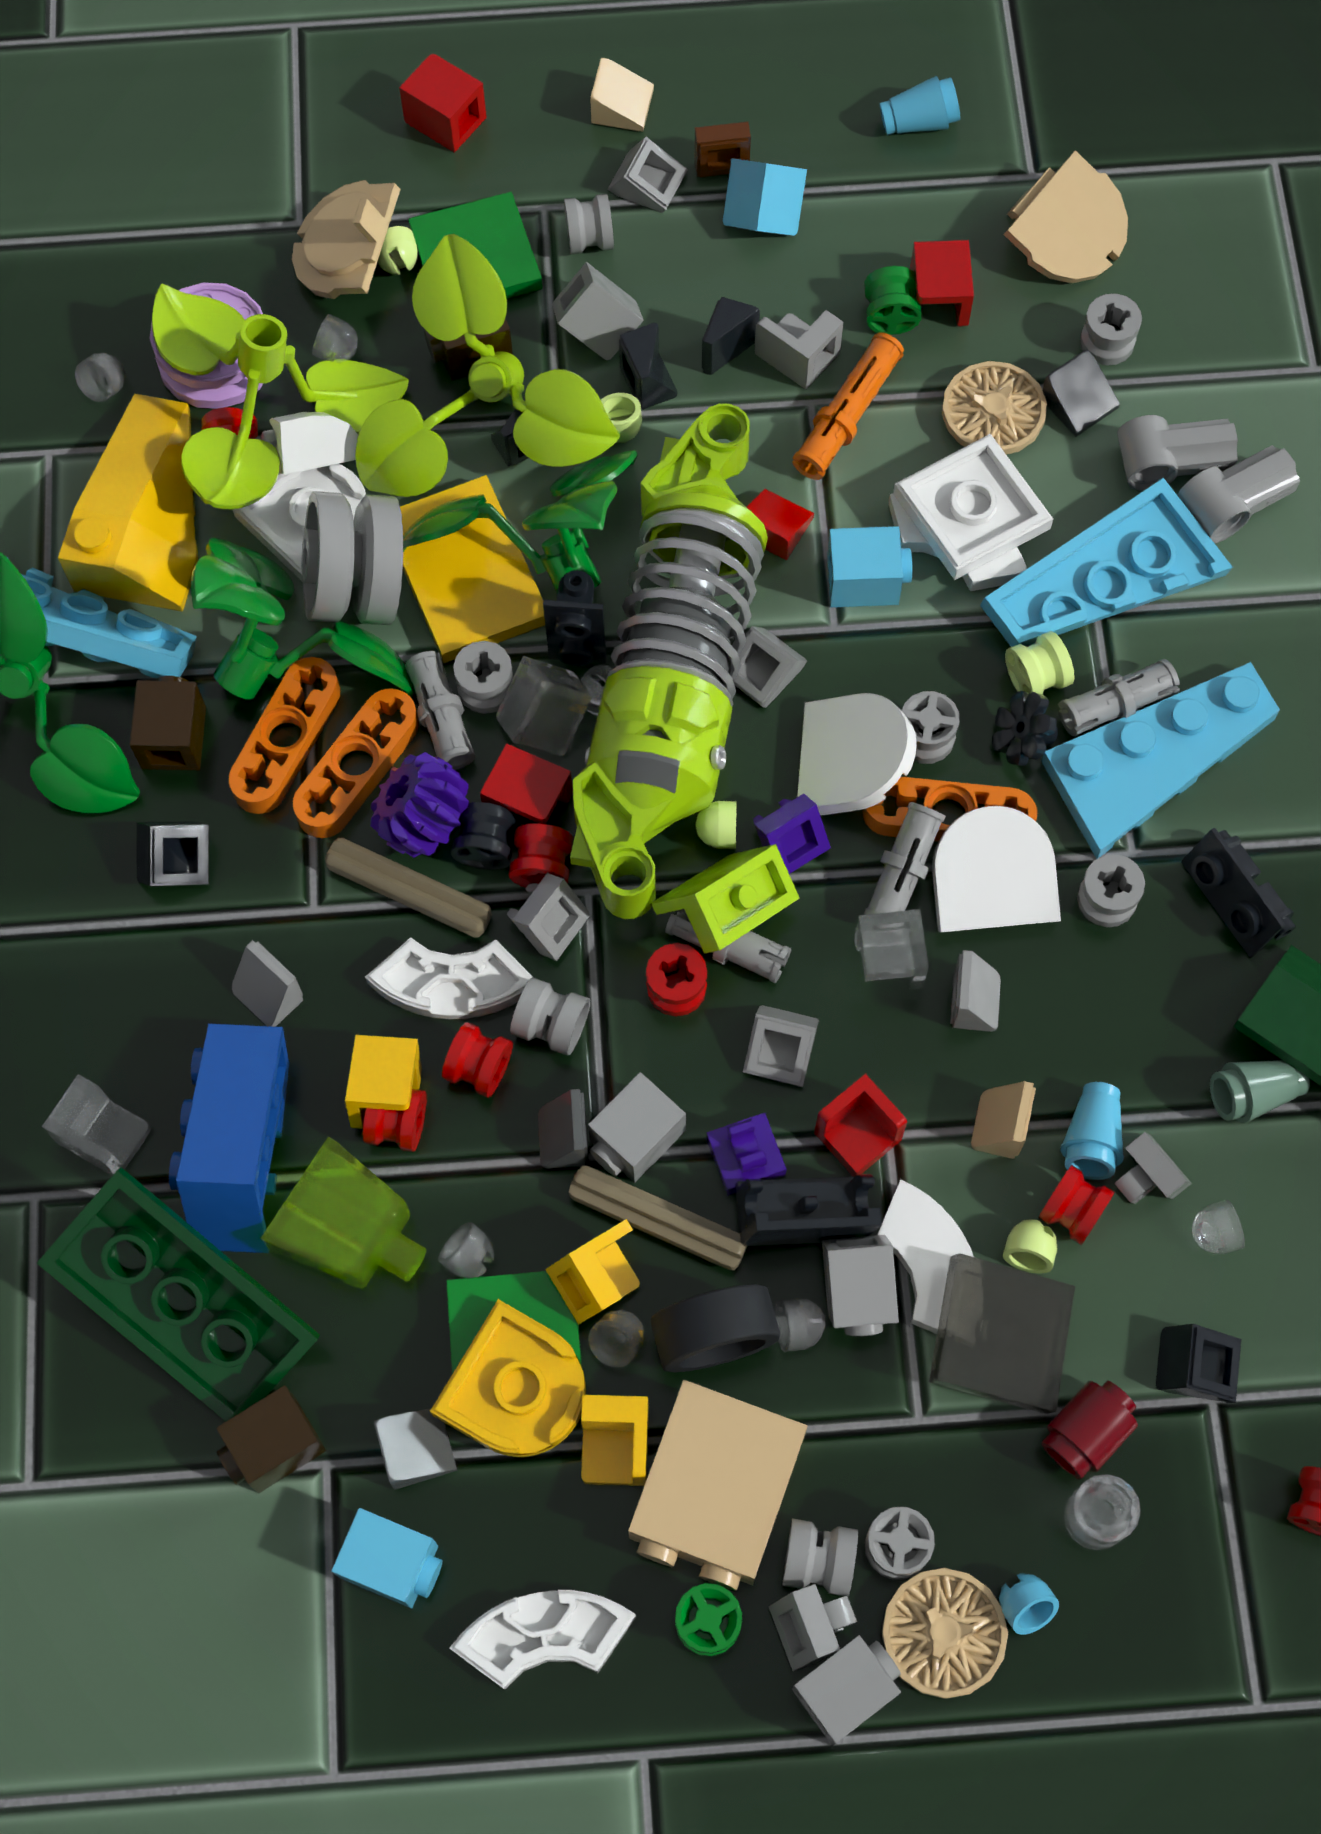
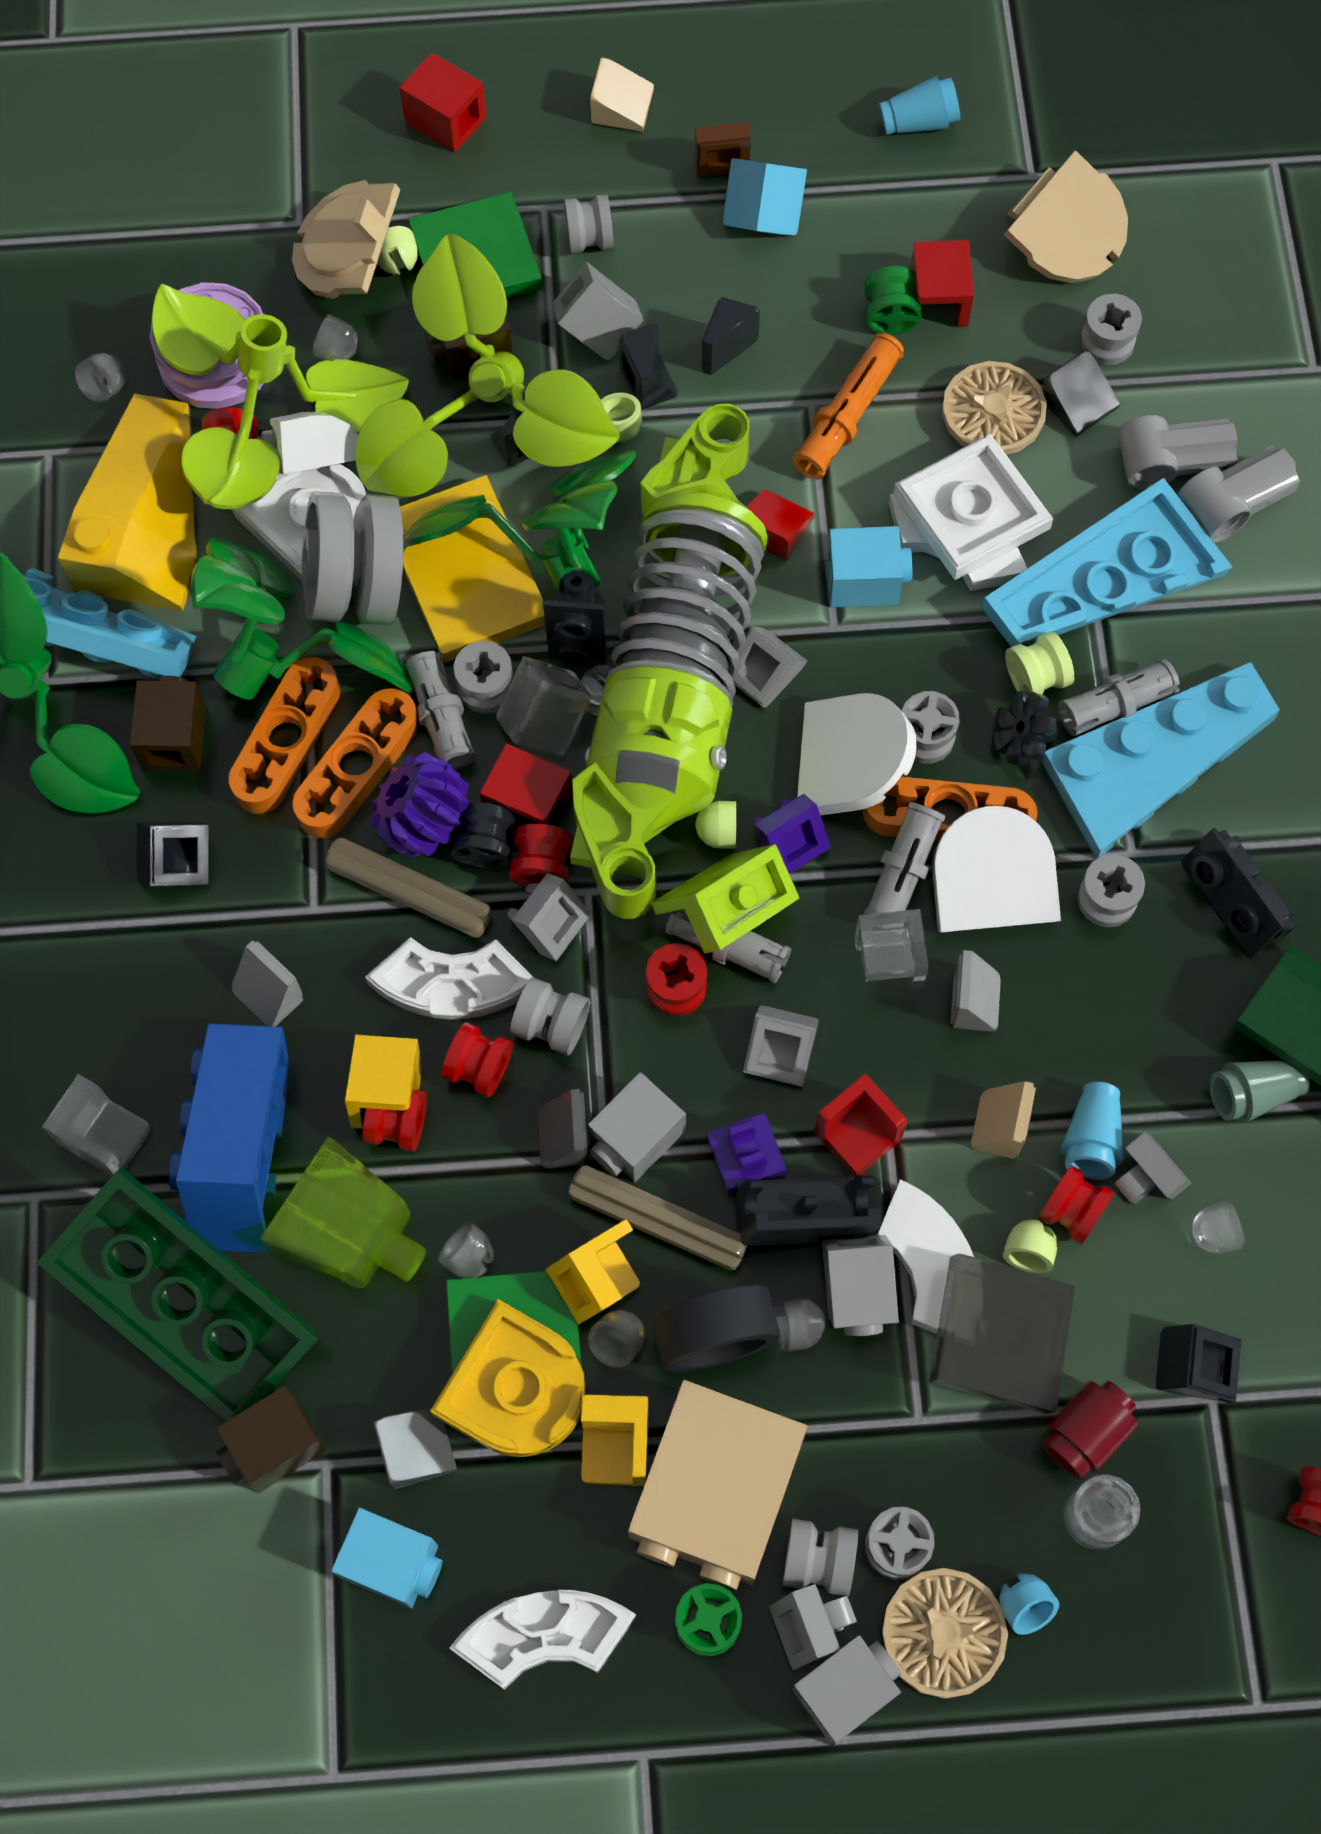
(648, 176): light grey slope -> none
(797, 348): light grey panel -> none

